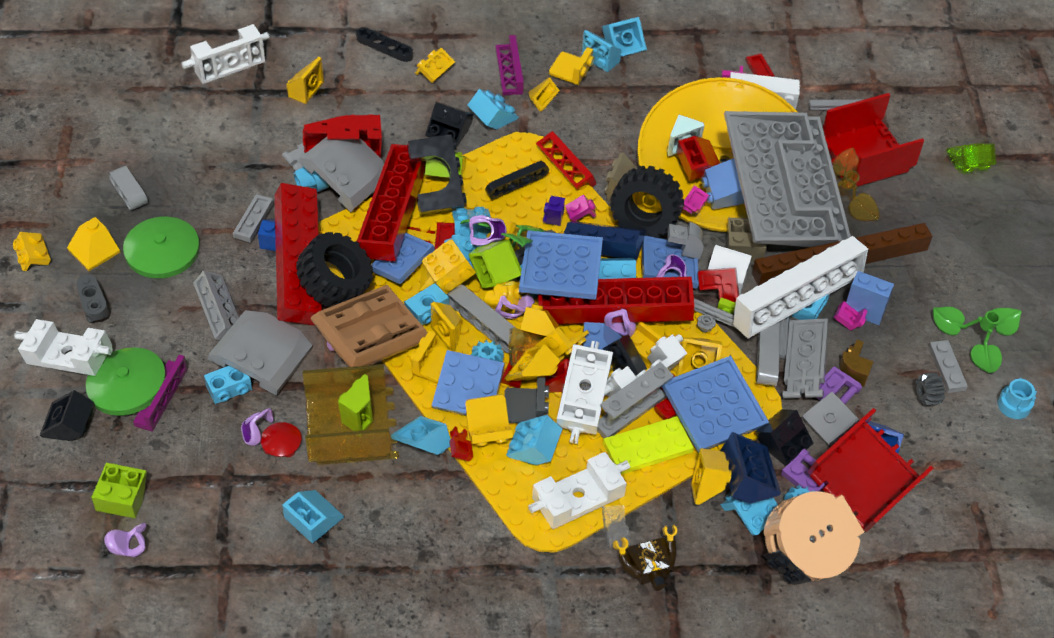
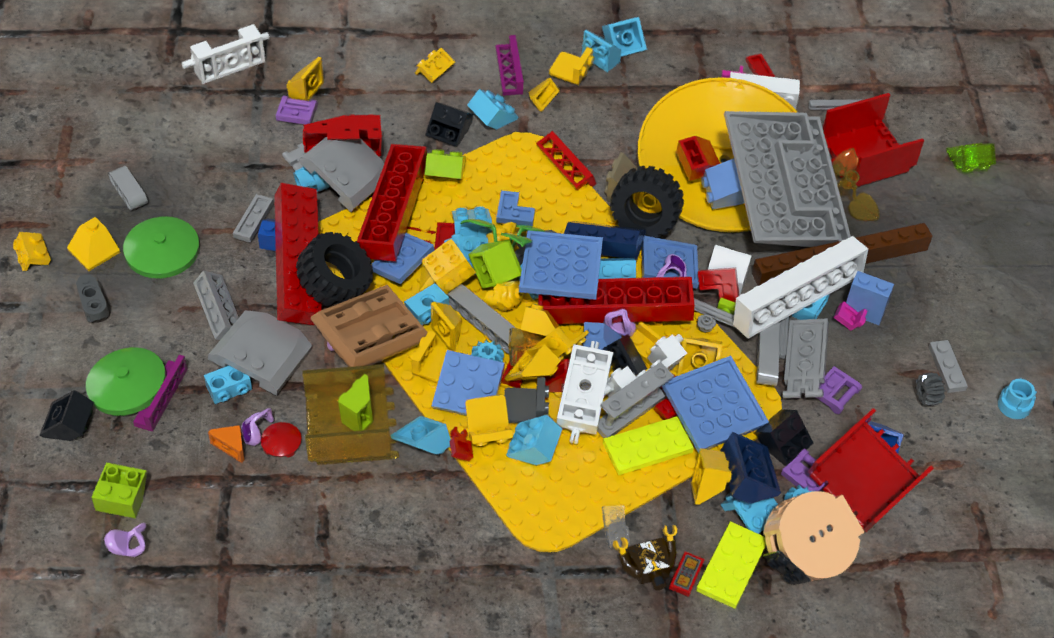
(47, 348): white brick -> none
(228, 440): none -> orange slope
(296, 110): none -> medium lavender plate
(311, 514): medium azure slope -> none
(401, 52): black beam -> none
(442, 150): black arch -> none
(497, 227): lavender piece -> none
(509, 210): none -> medium blue plate
(518, 179): black beam -> none
(525, 301): lavender piece -> none
(554, 210): dark purple brick -> none
(580, 208): dark pink bracket -> none
(598, 482): white brick -> none
(684, 128): light aqua slope -> none
(686, 574): none -> tile
(689, 237): light grey brick -> none
(695, 200): dark pink bracket -> none
(732, 565): none -> neon yellow plate
(740, 238): dark tan slope -> none
(830, 418): light grey plate -> none
(854, 365): pearl gold brick -> none
(984, 356): bright green plant -> none

